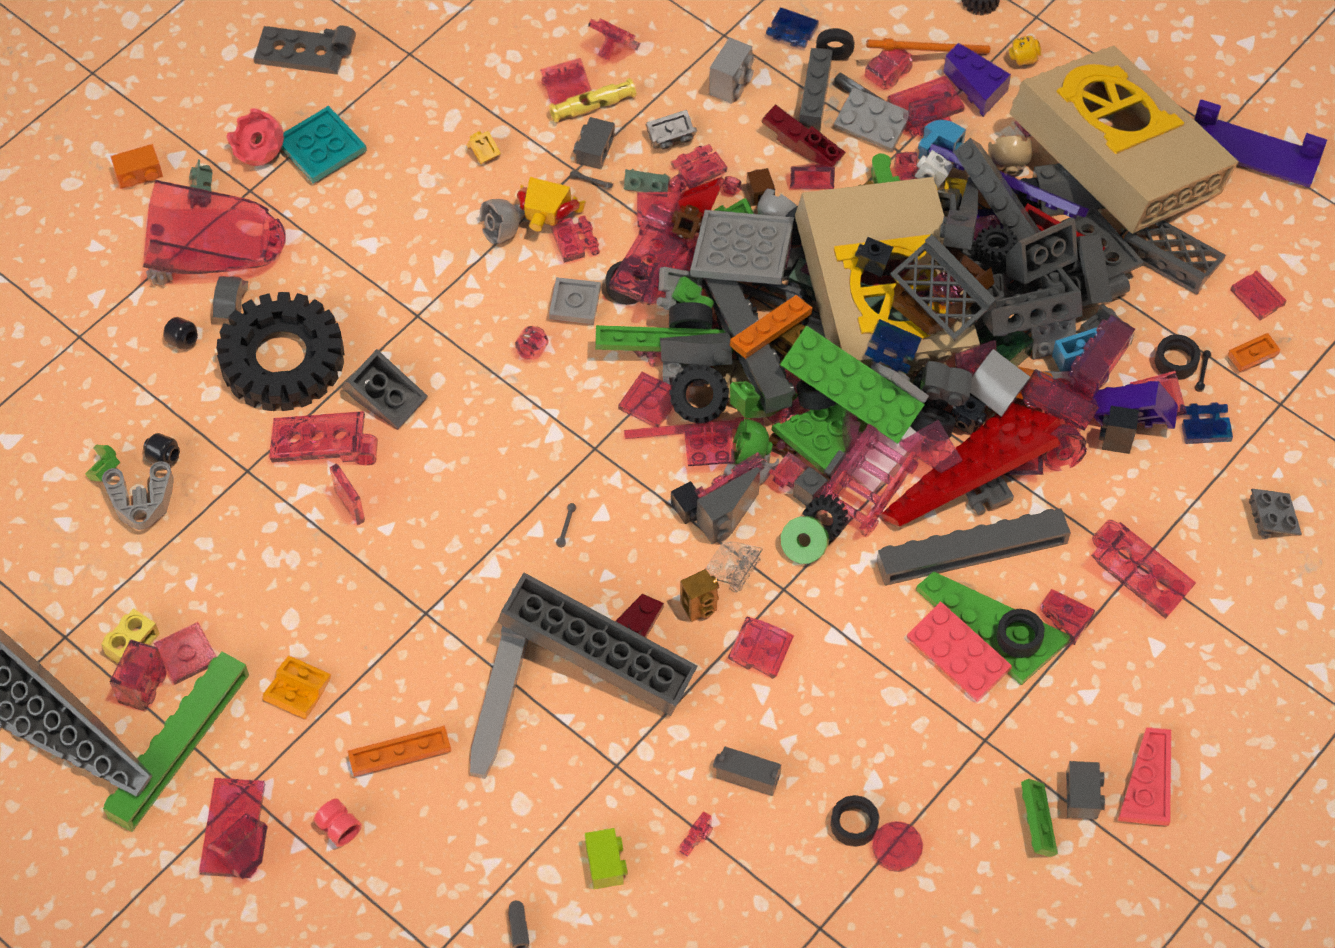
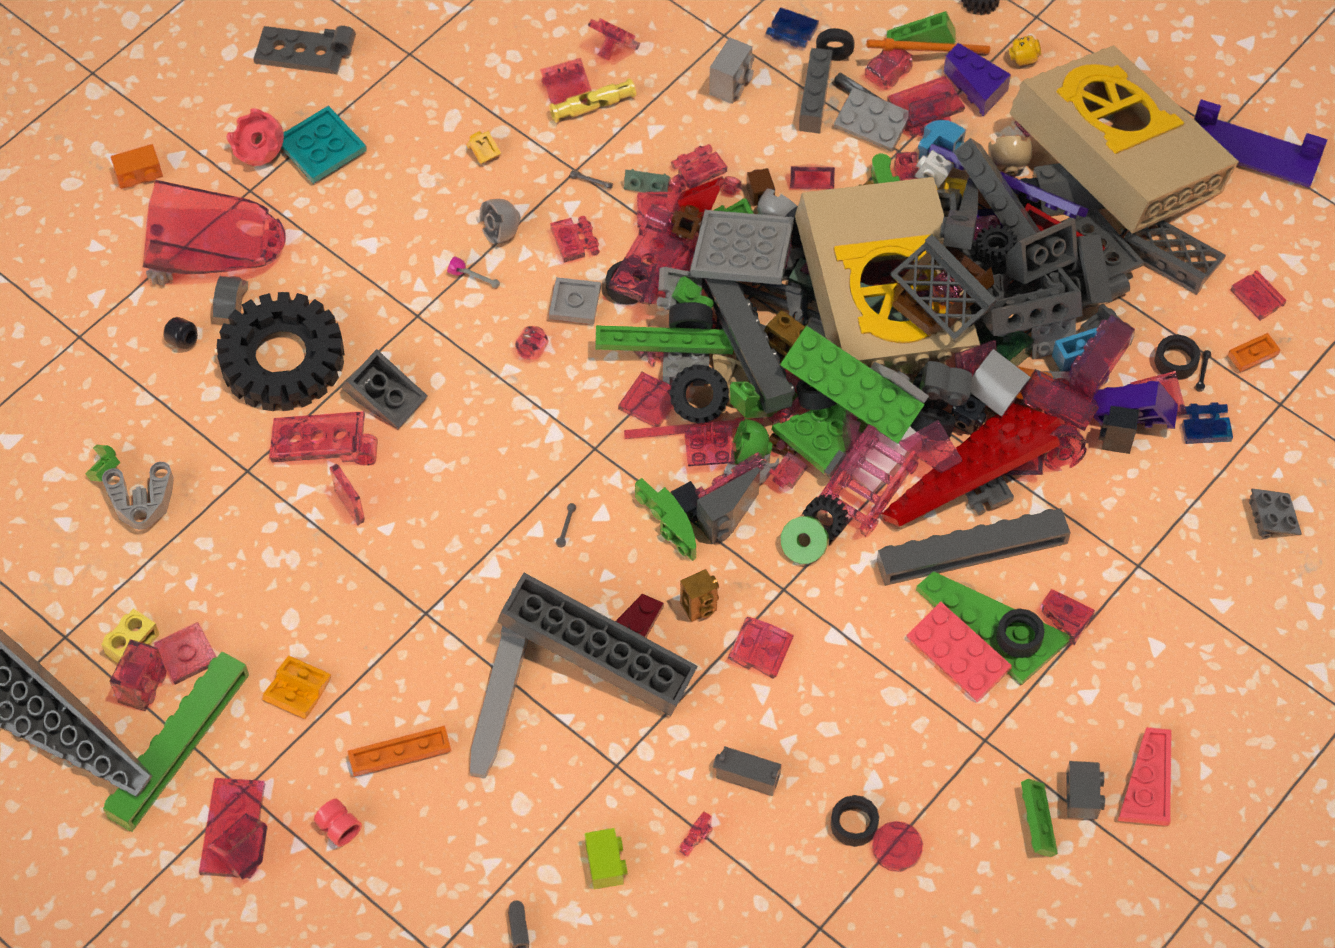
(161, 449): black head -> none
(201, 175): sand green hinge -> none
(458, 267): none -> hinge
(547, 202): yellow torso -> none
(594, 142): dark grey brick -> none
(671, 129): bracket -> none
(673, 519): none -> bright green slope
(697, 349): dark grey slope -> none
(734, 563): clear hinge -> none
(770, 326): orange plate -> none
(804, 141): dark red slope -> none
(809, 486): dark grey brick -> none
(873, 256): black brick -> none
(896, 341): clear blue plate -> none
(931, 29): none -> bright green slope
(1115, 537): clear pink hinge -> none

